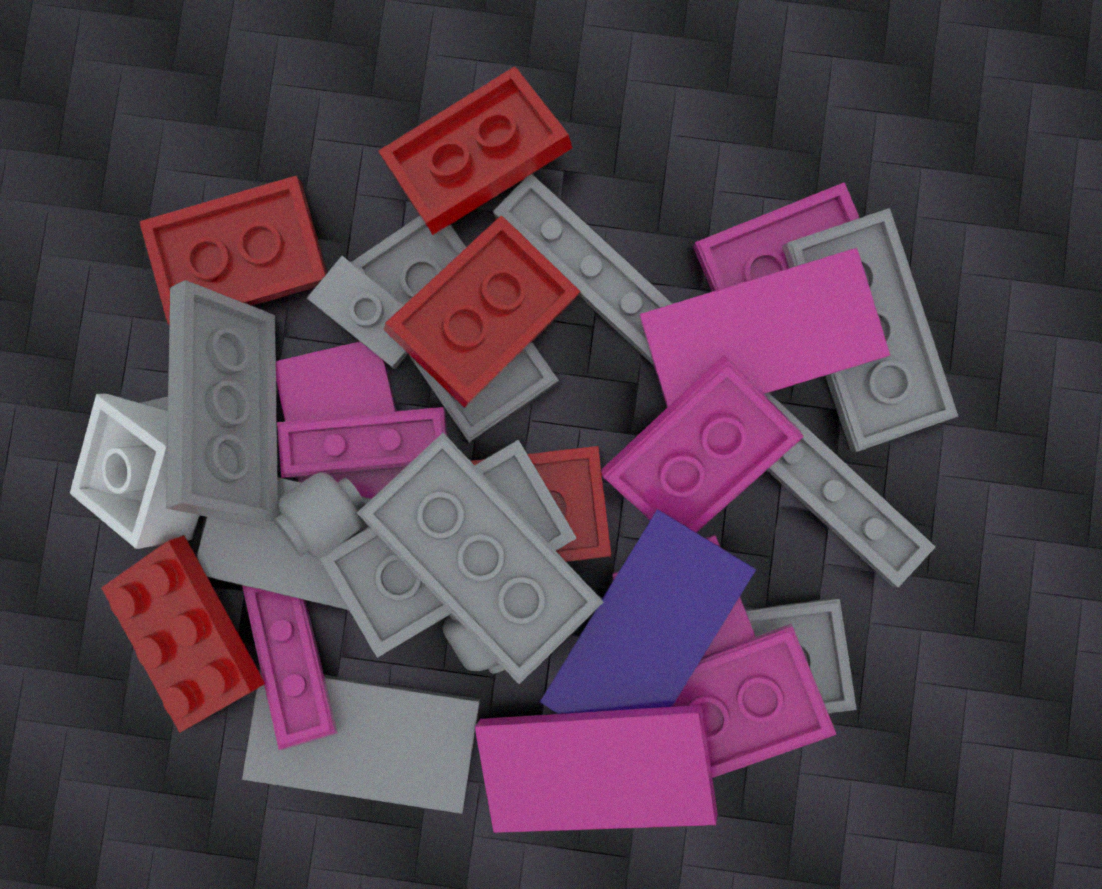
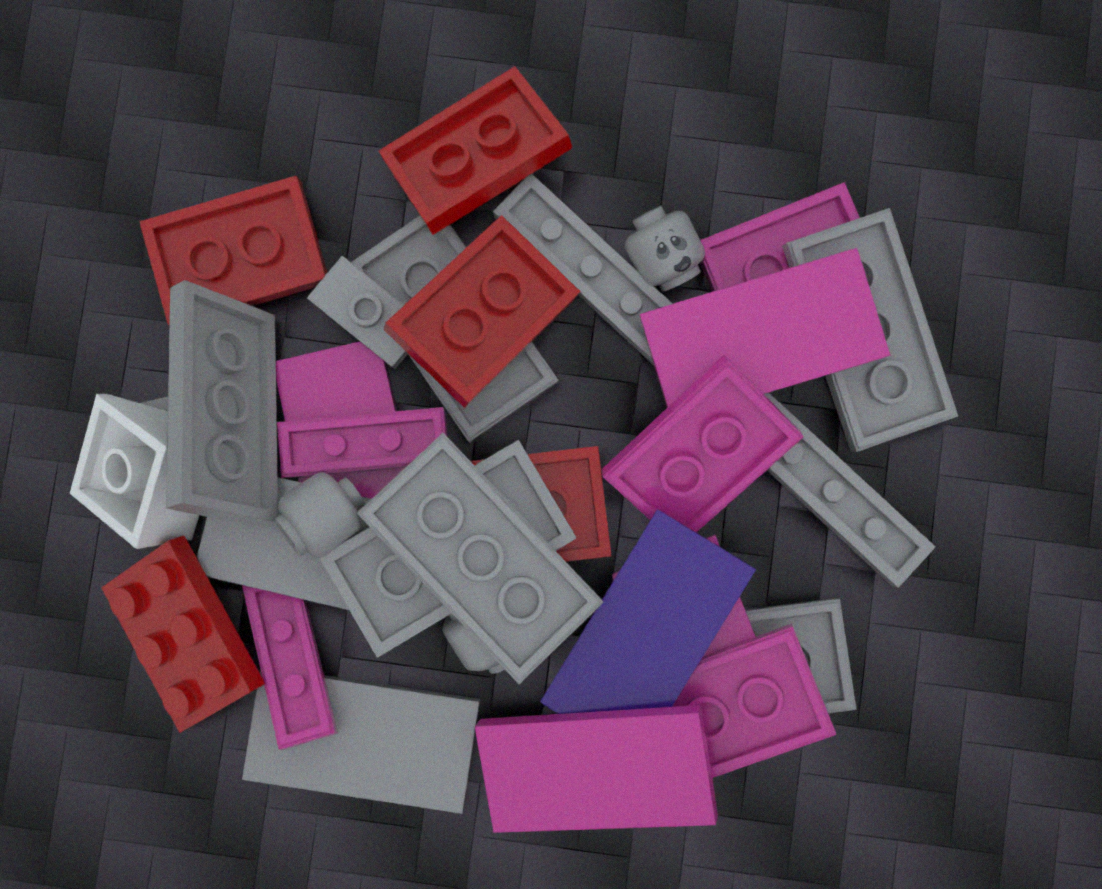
(665, 248): none -> light grey head

